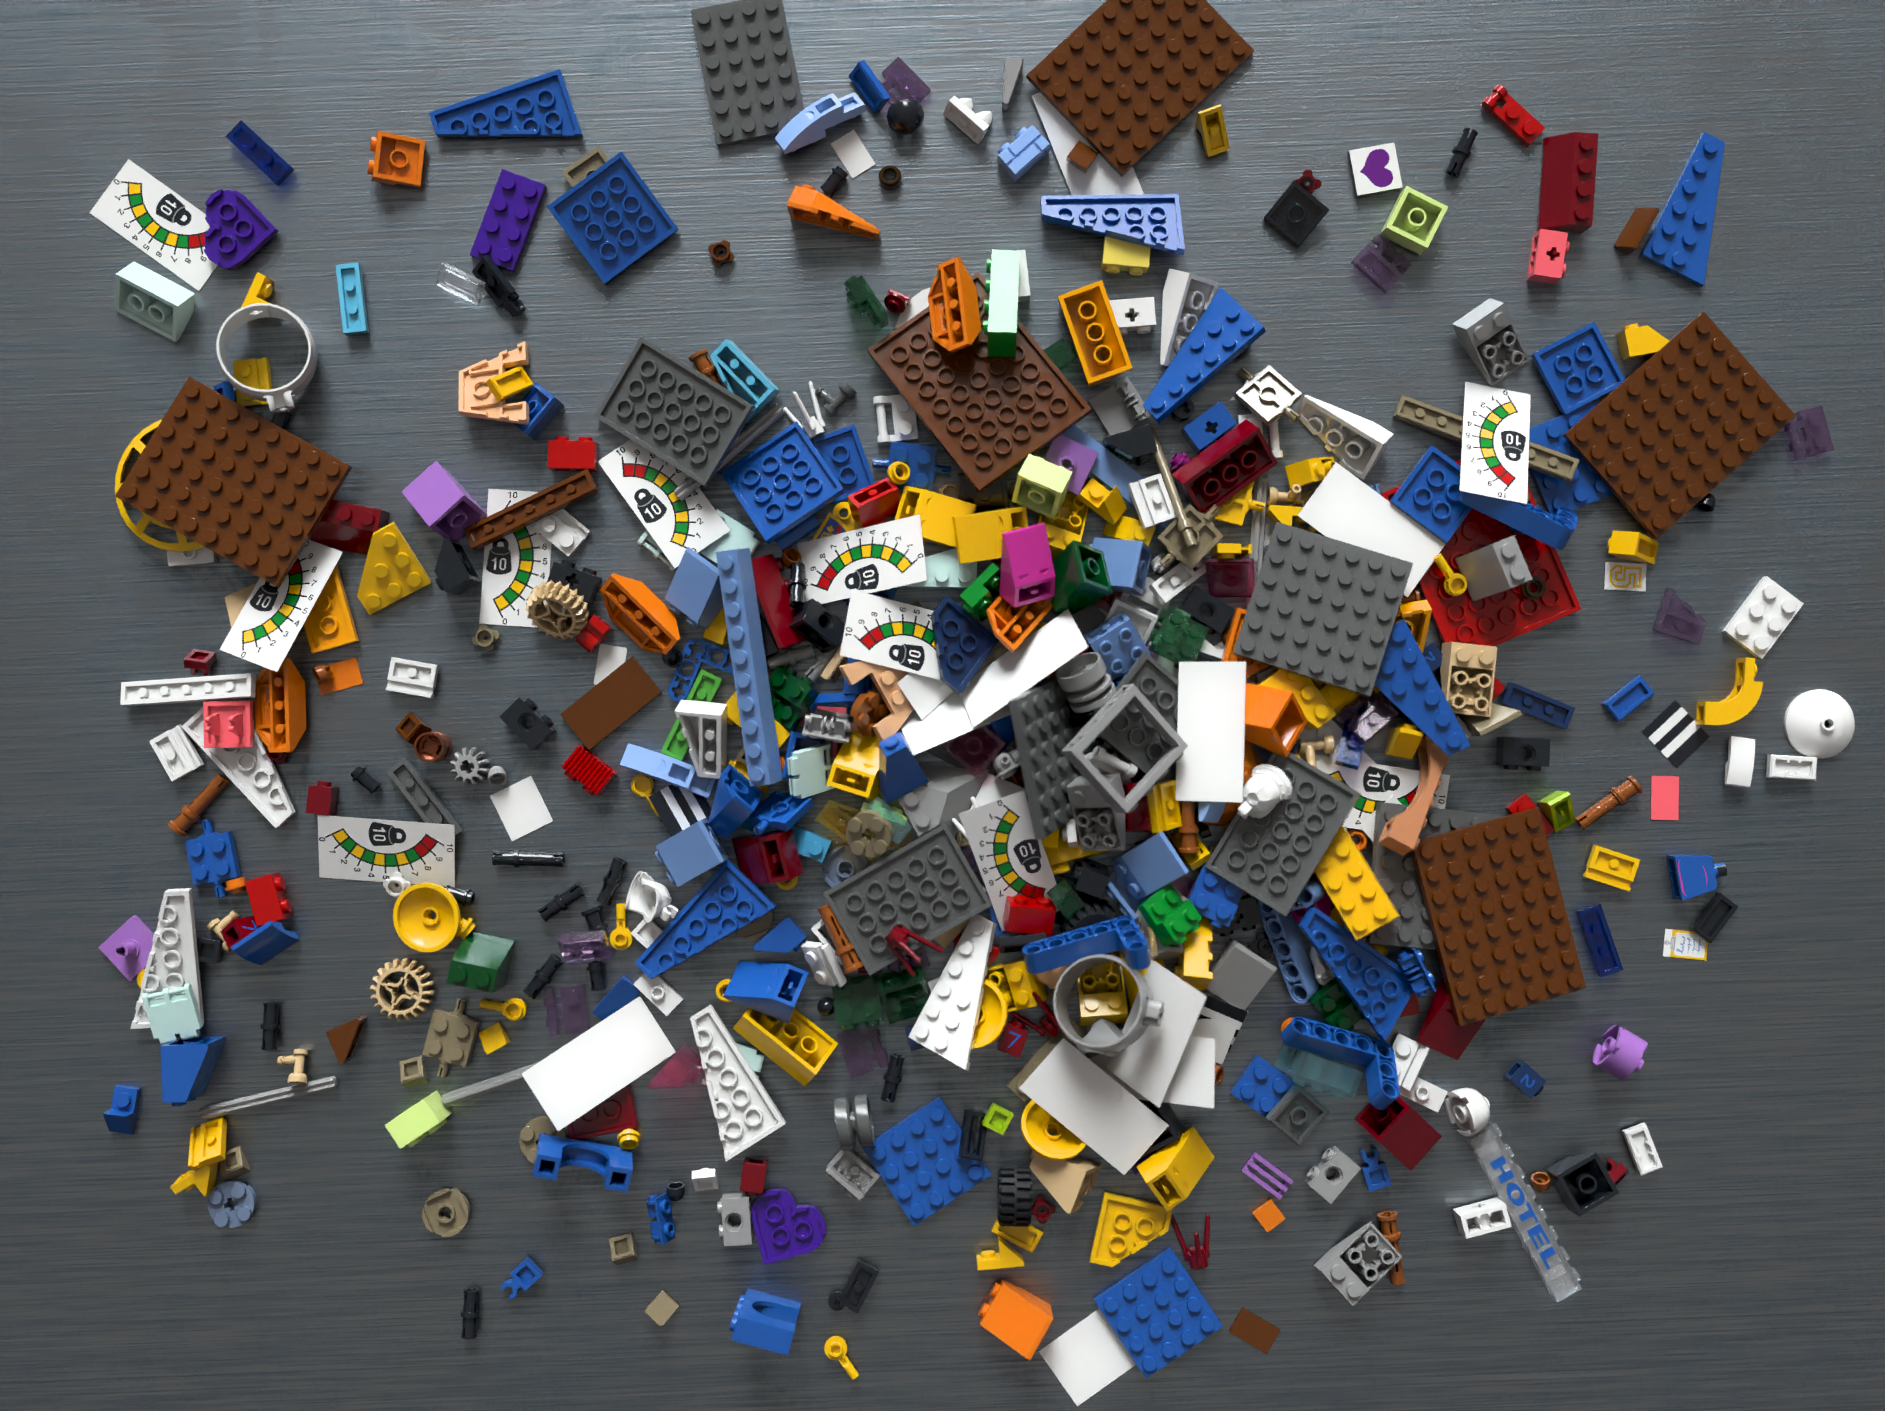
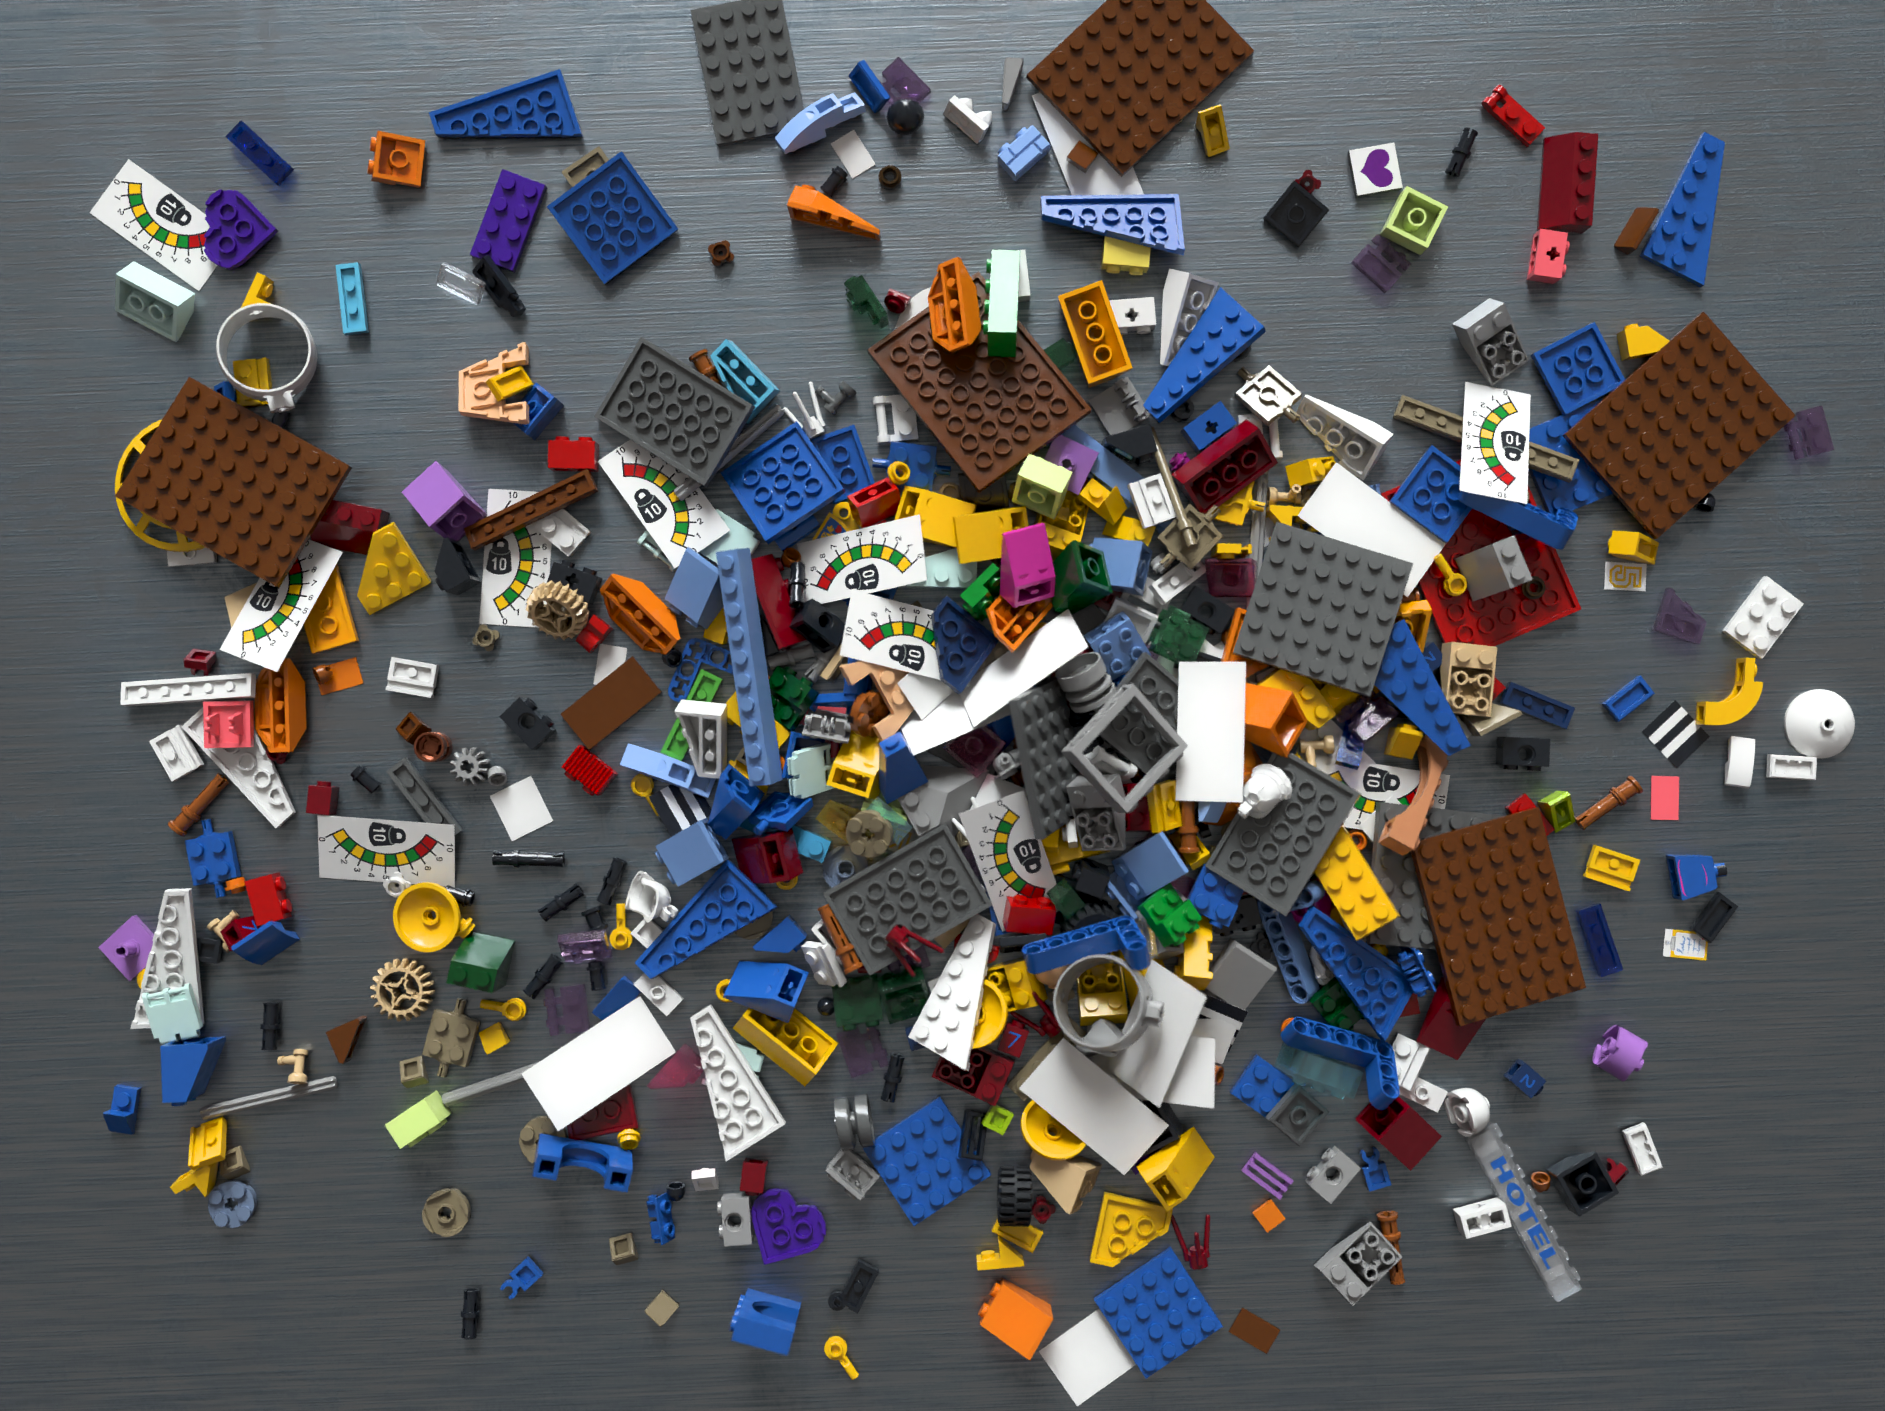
(986, 1074): none -> dark red slope

